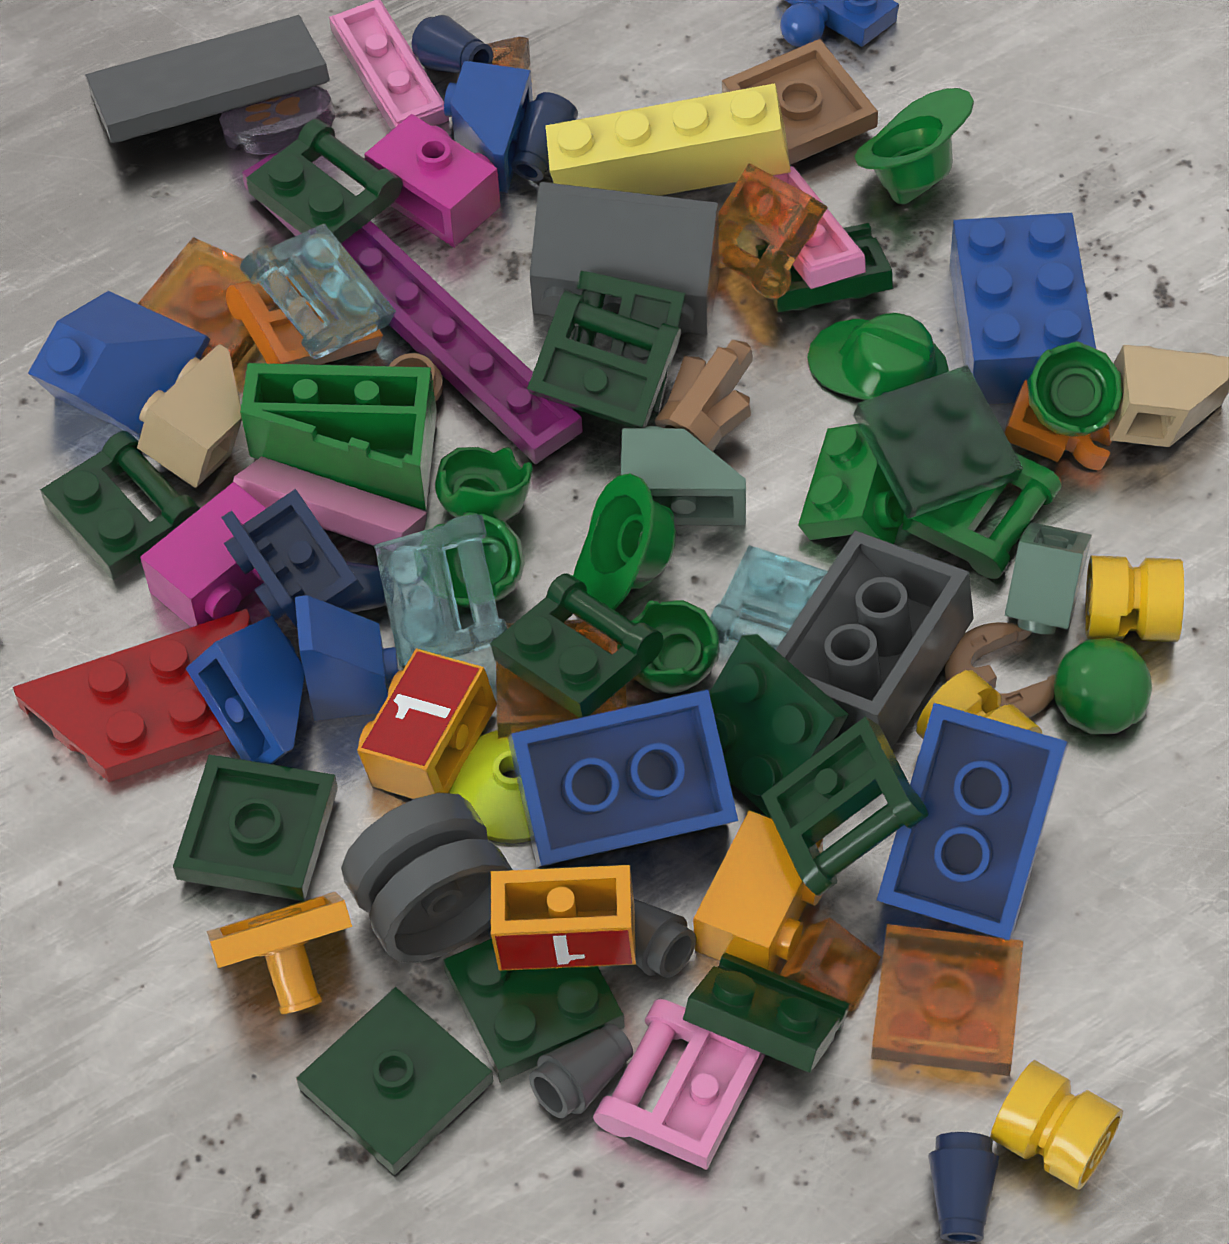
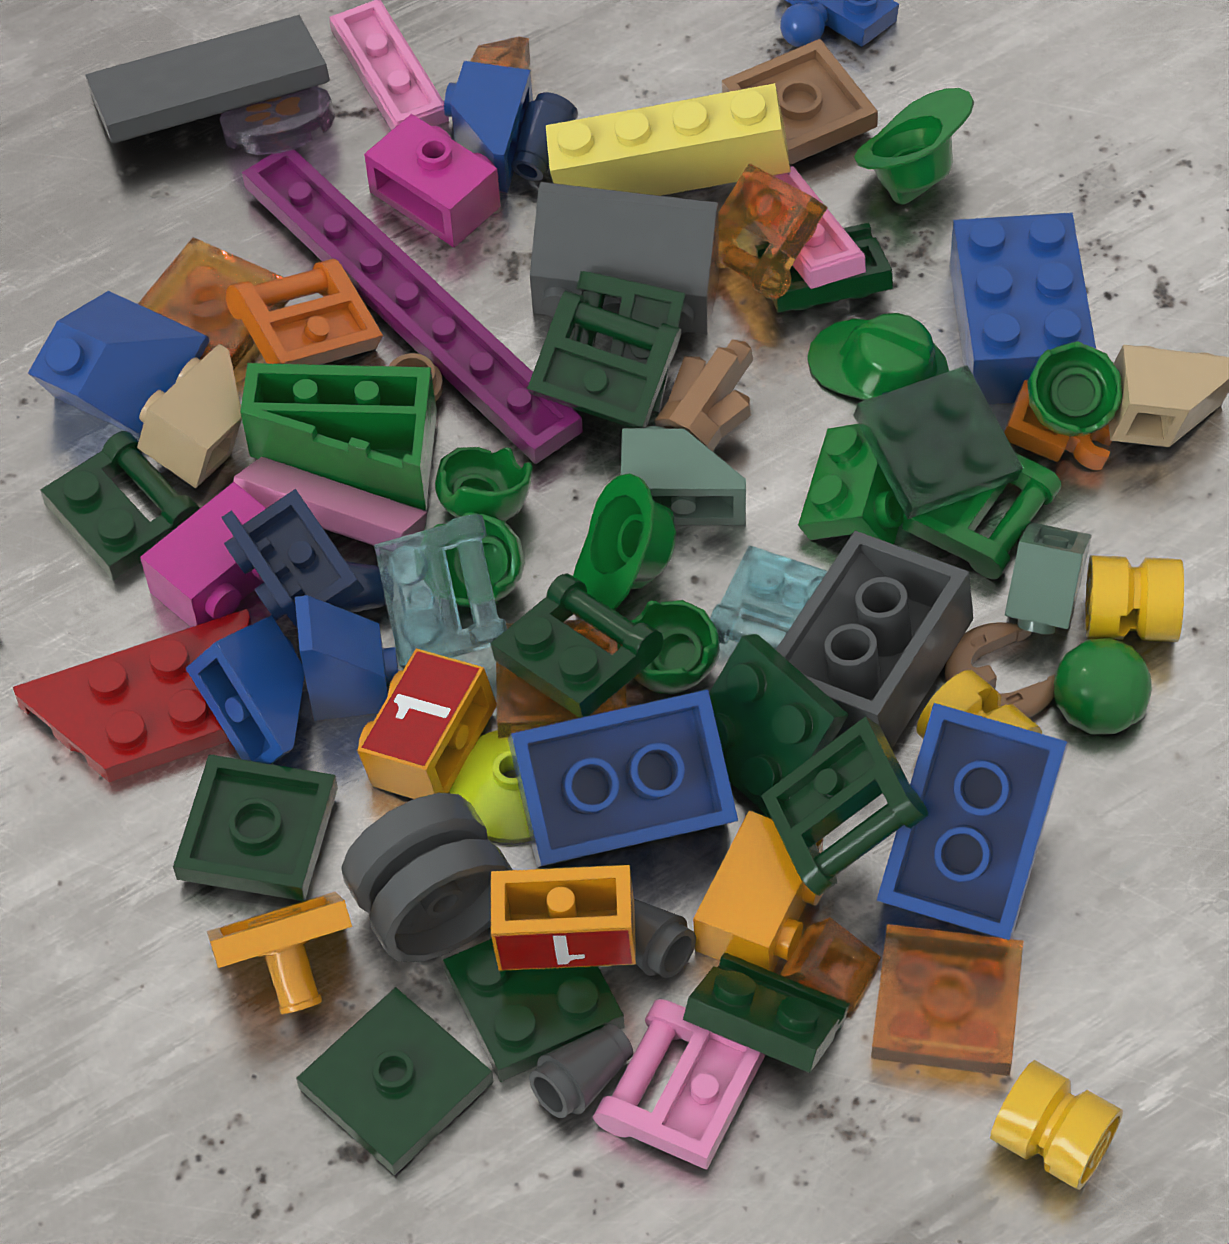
(310, 197): dark green plate -> none
(329, 283): clear light blue plate -> none
(445, 45): dark blue cone -> none
(963, 1184): dark blue cone -> none

